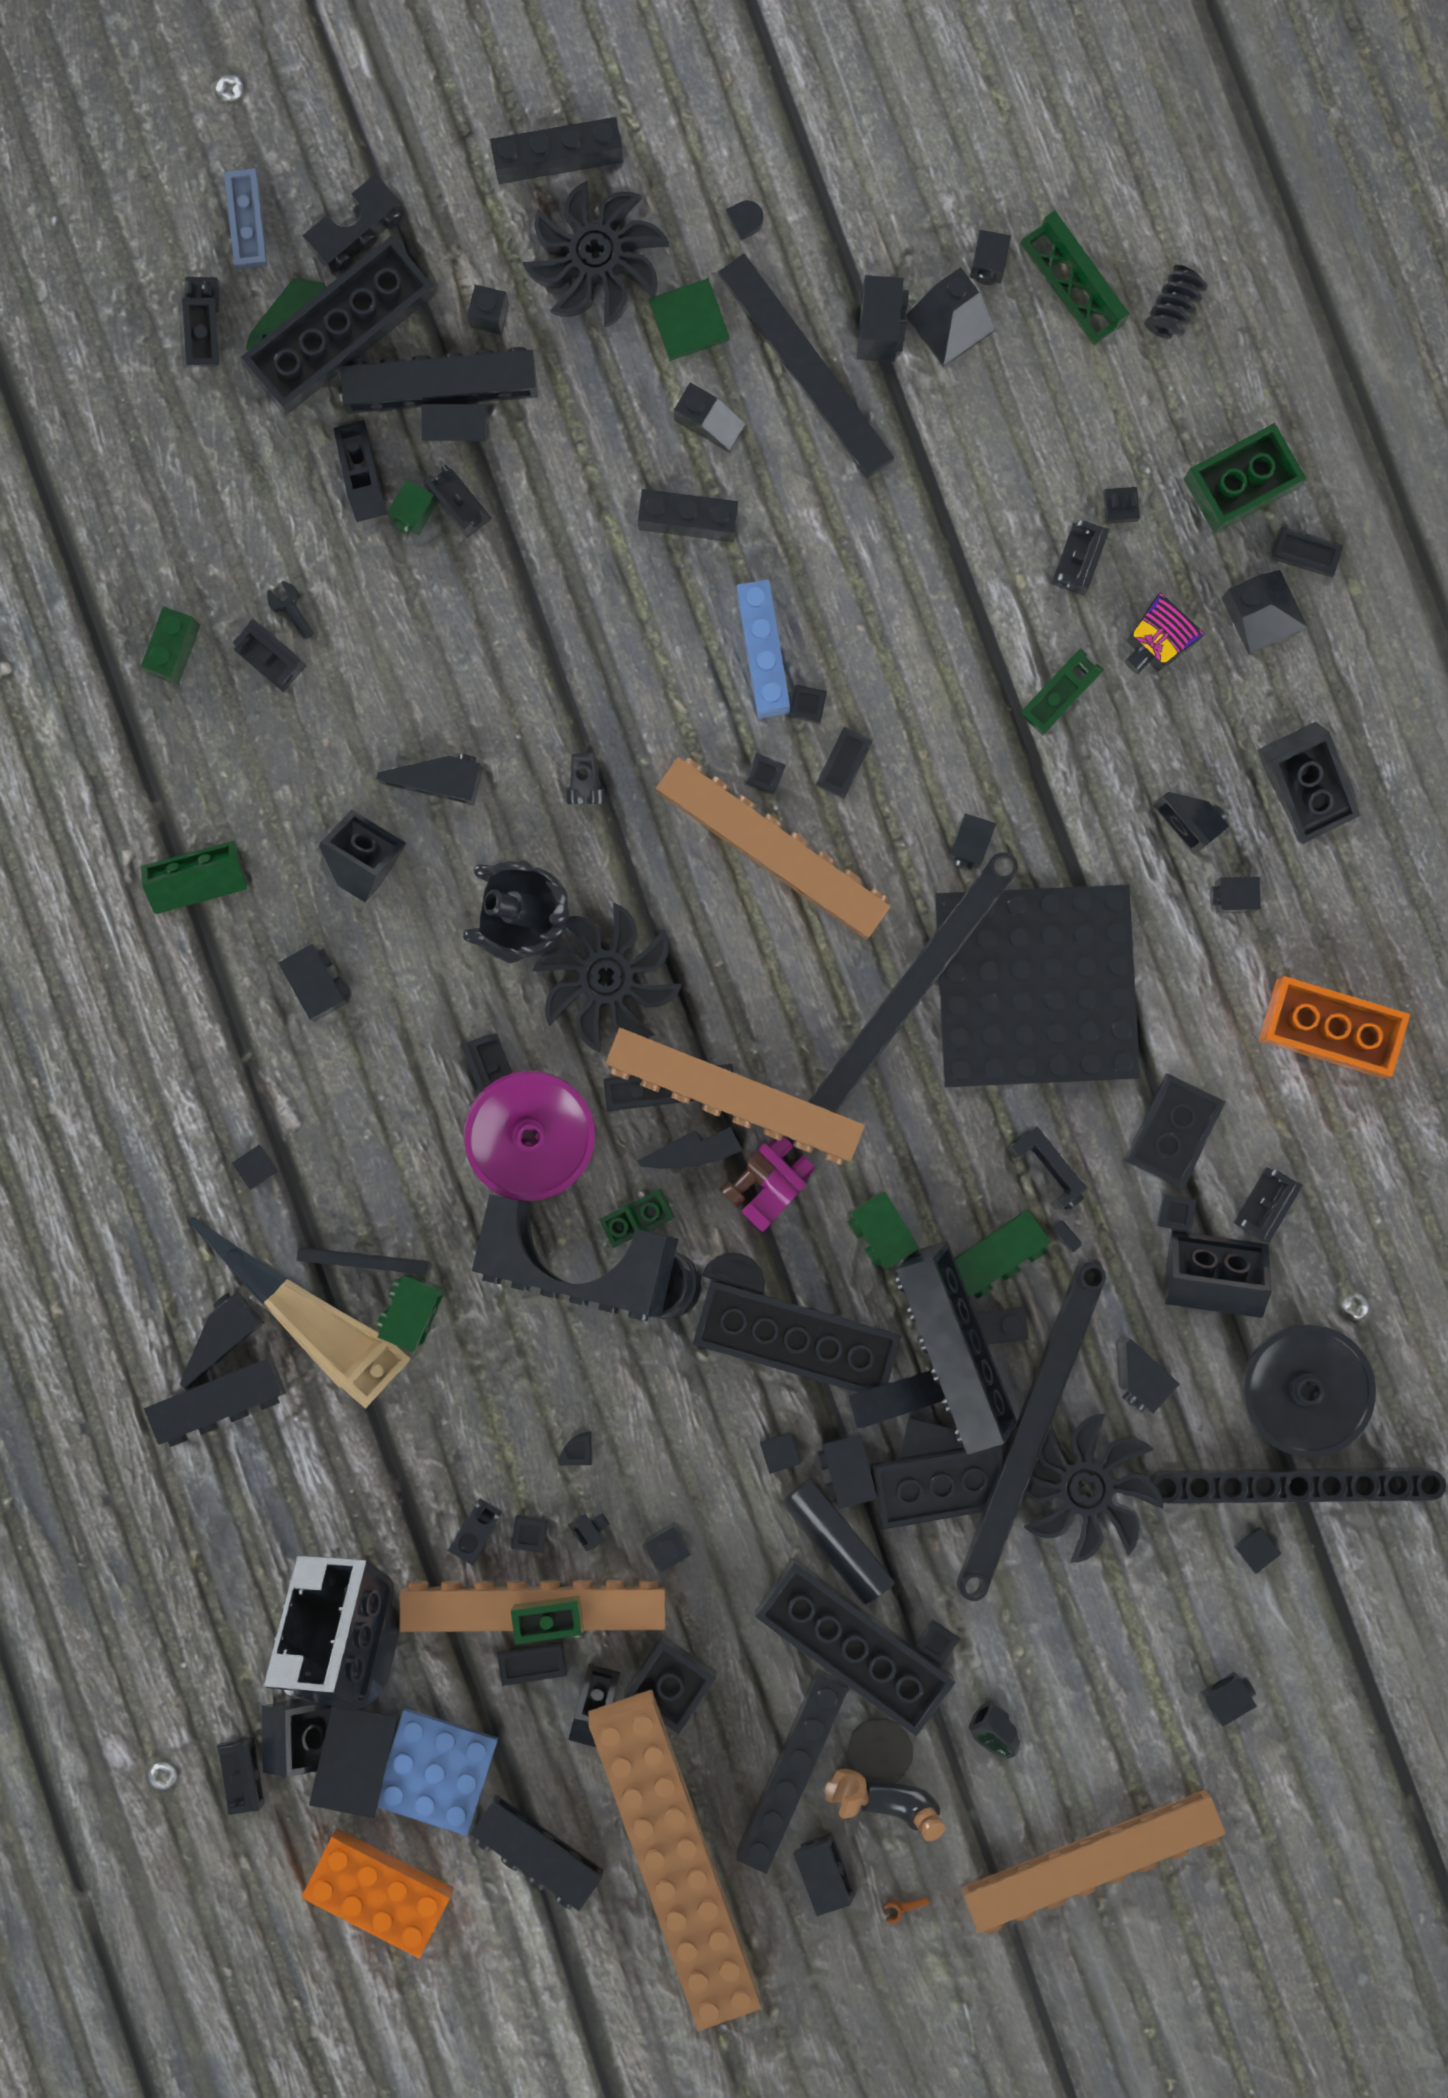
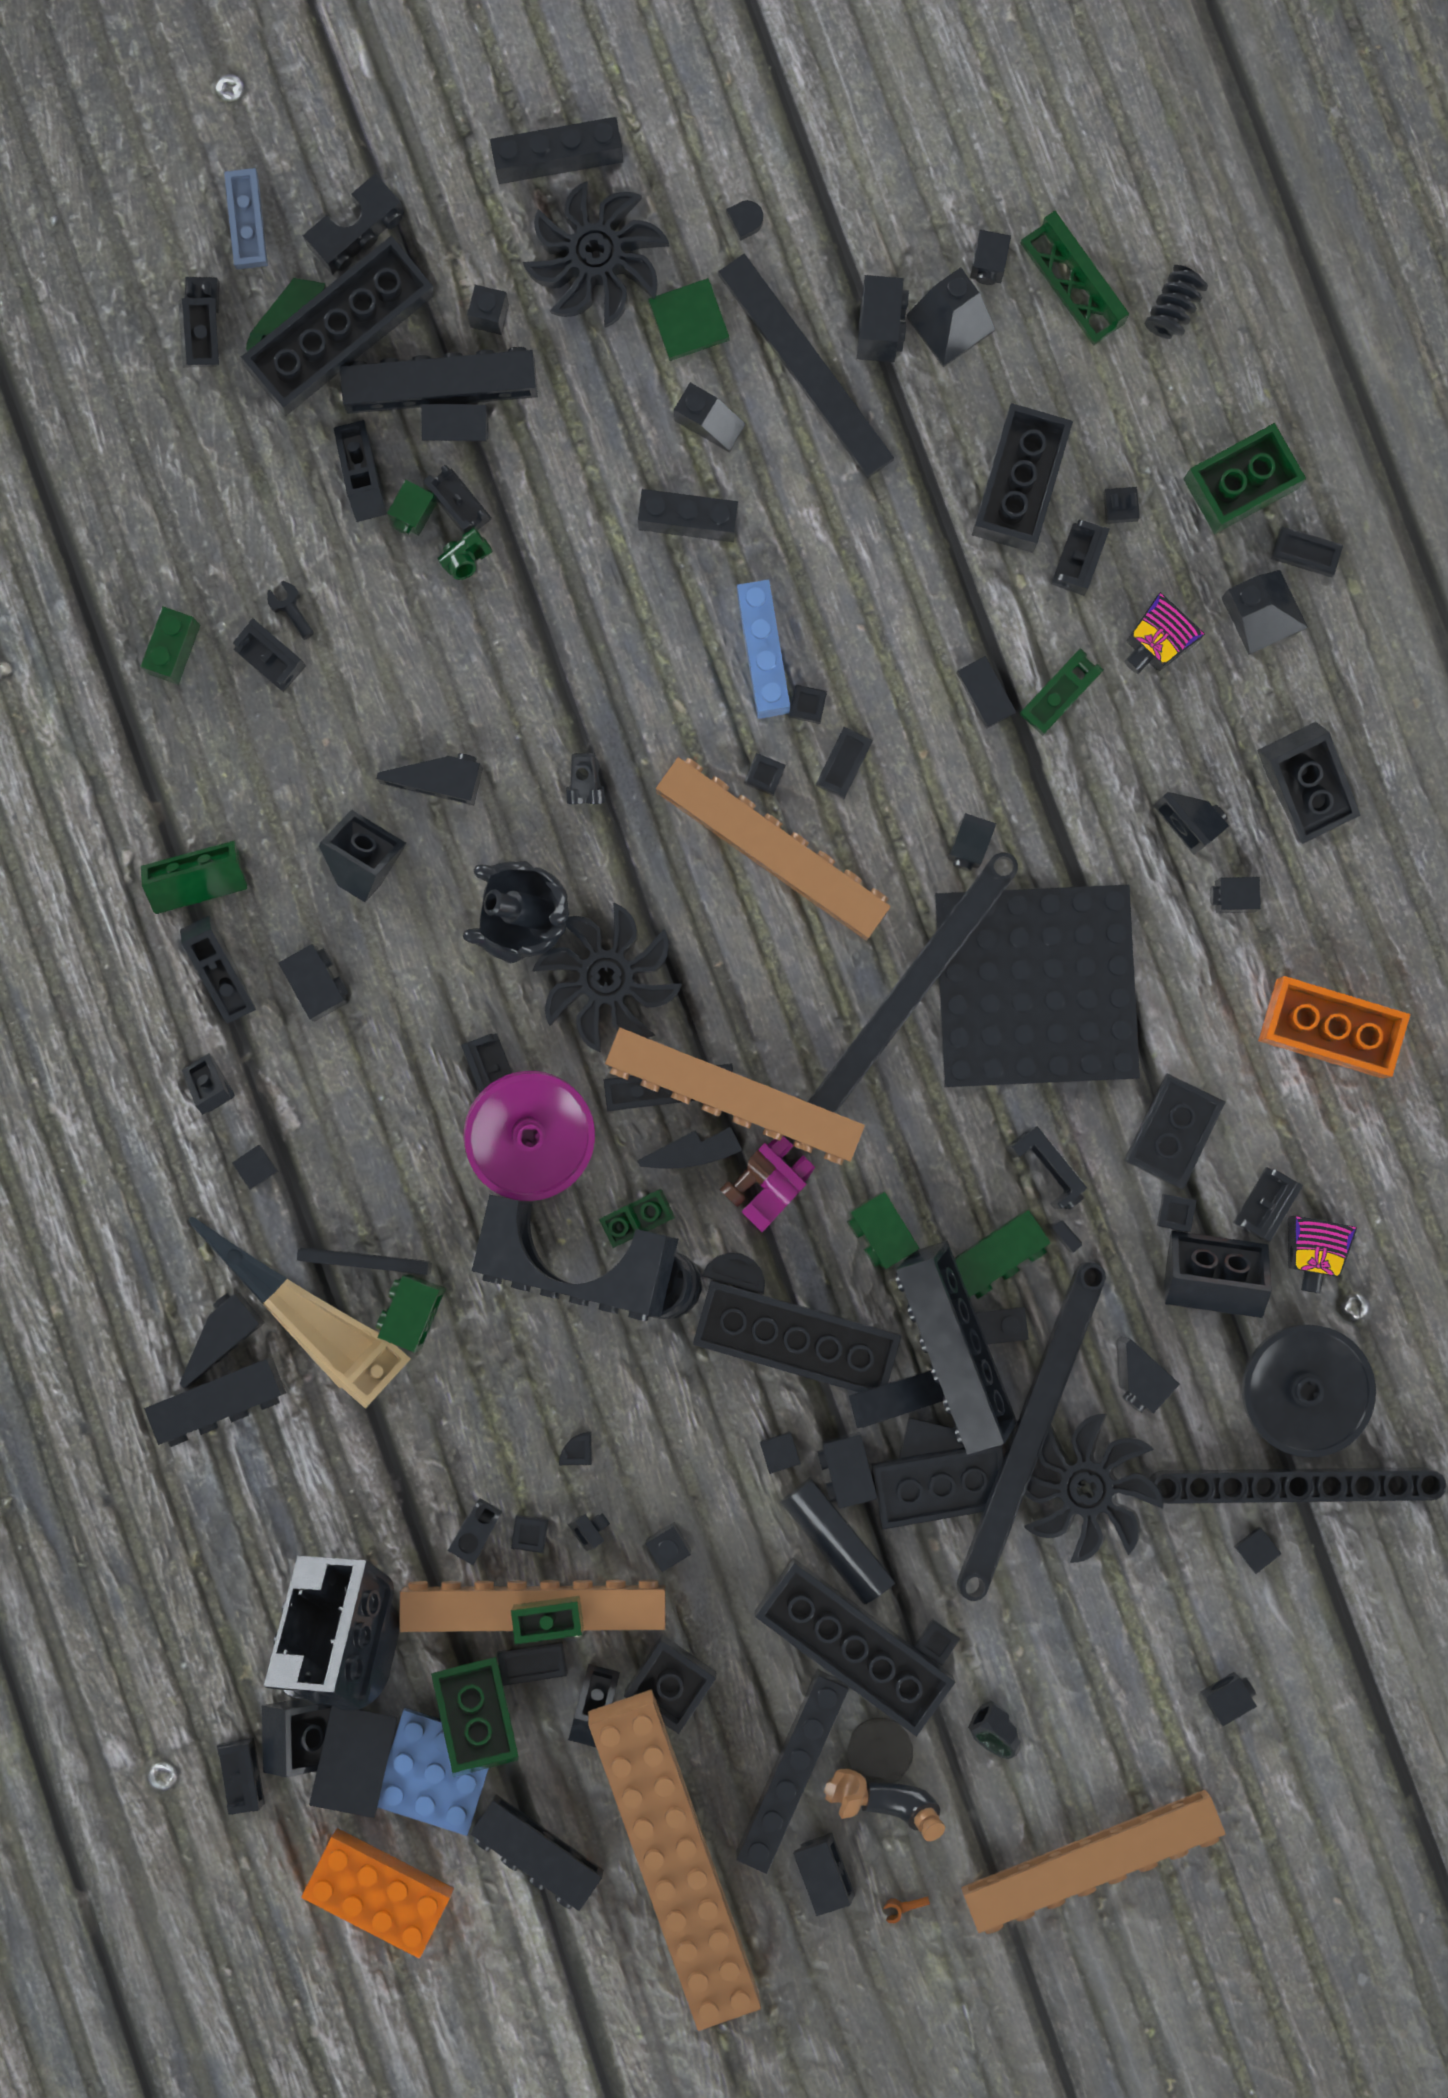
(207, 1084): none -> black slope
(216, 969): none -> black slope
(461, 555): none -> dark green plate
(474, 1717): none -> dark green brick
(986, 692): none -> black tile
(1022, 478): none -> black brick
(1318, 1249): none -> torso

